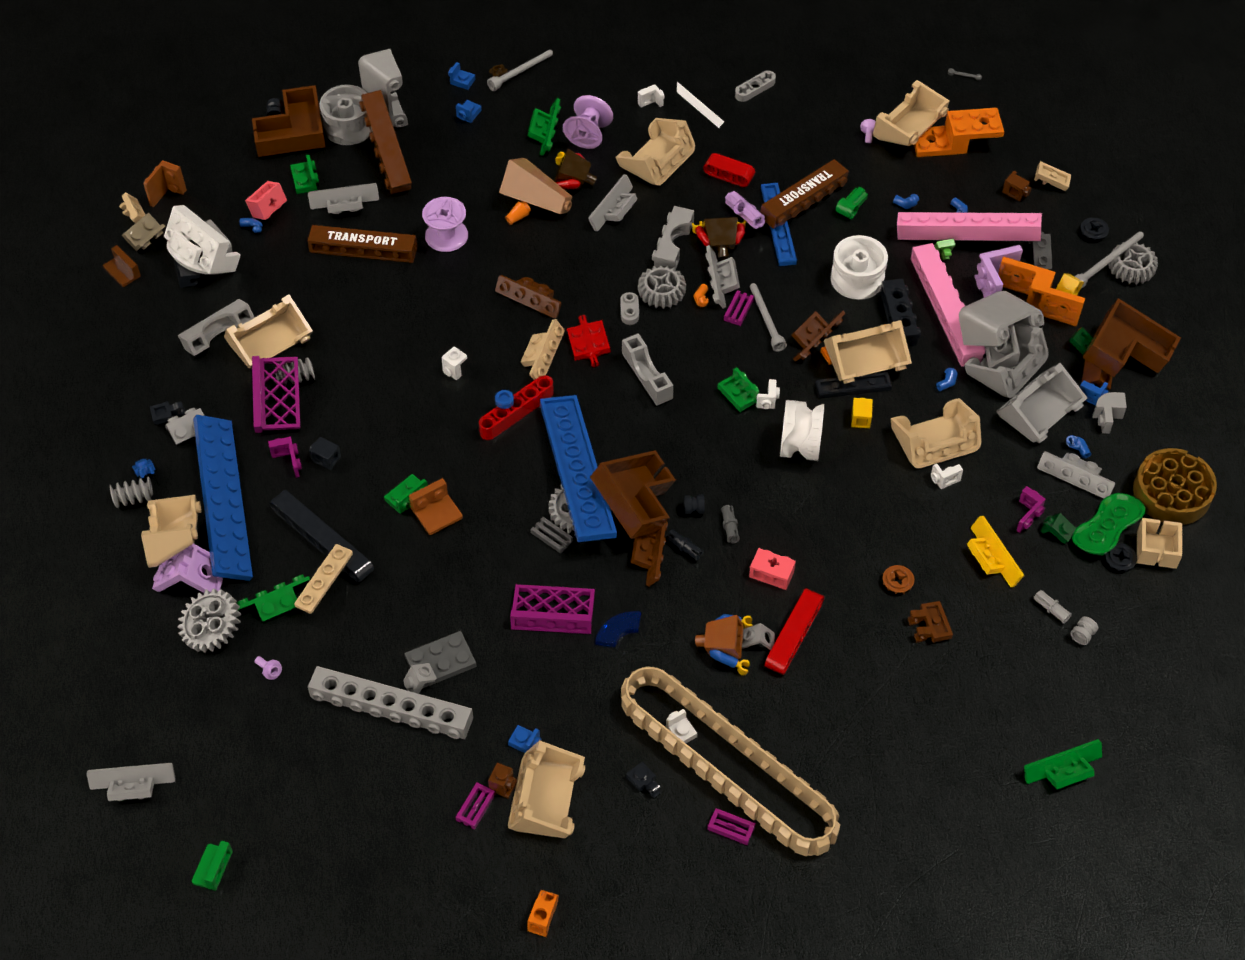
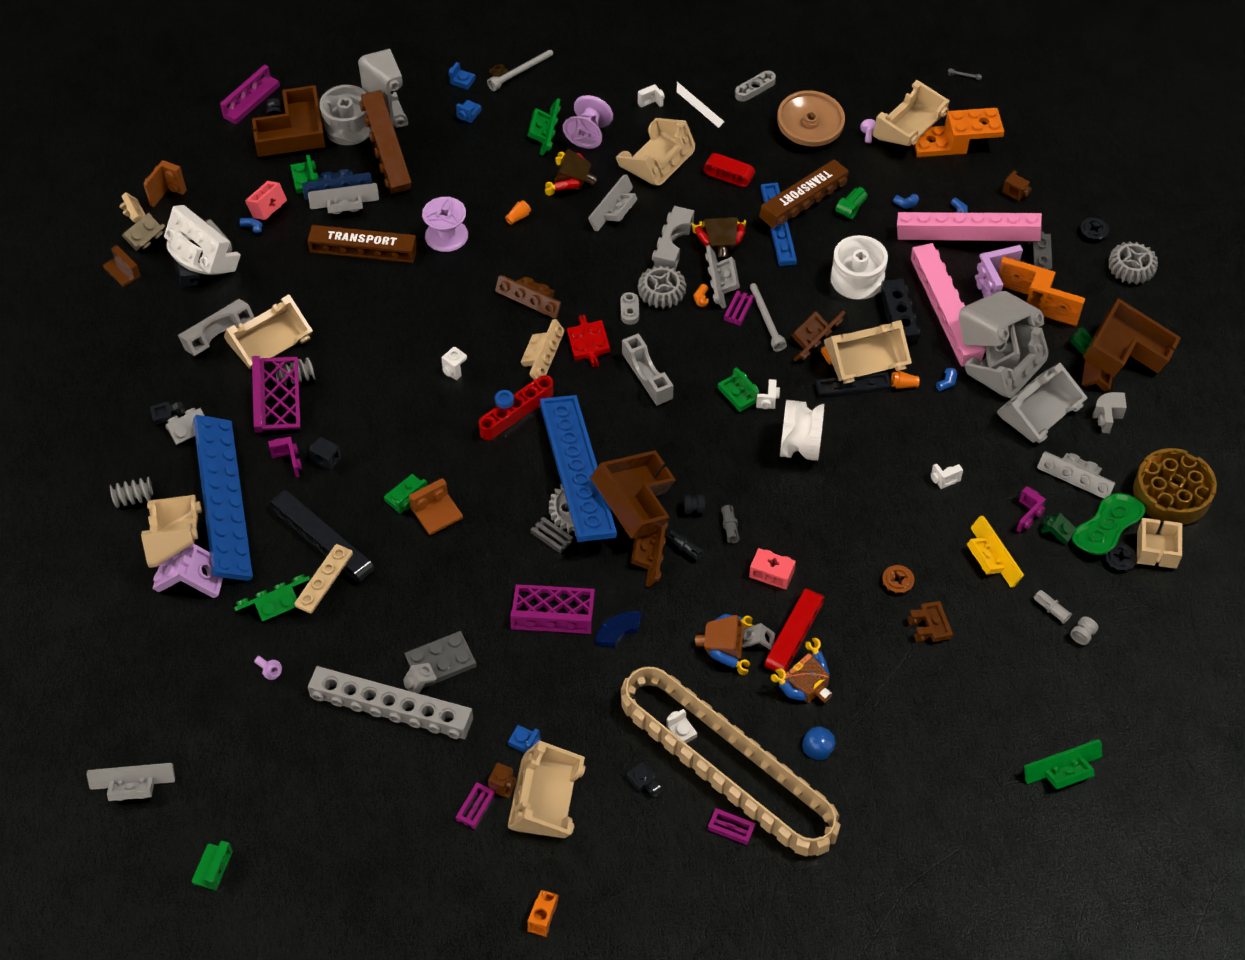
(143, 468): blue plate -> none
(209, 620): light grey gear -> none
(250, 97): none -> magenta fence
(331, 180): none -> dark blue bracket
(531, 185): medium nougat slope -> none
(745, 209): lavender piece -> none
(807, 677): none -> torso
(810, 118): none -> medium nougat dish
(818, 743): none -> blue hair
(861, 413): yellow brick -> none
(904, 380): none -> orange cone
(939, 438): tan windscreen -> none
(945, 248): bright green tile -> none
(1053, 176): tan plate -> none
(1070, 284): yellow brick -> none
(1078, 444): blue arm -> none
(1084, 277): light grey piece -> none
(1093, 392): blue bracket -> none

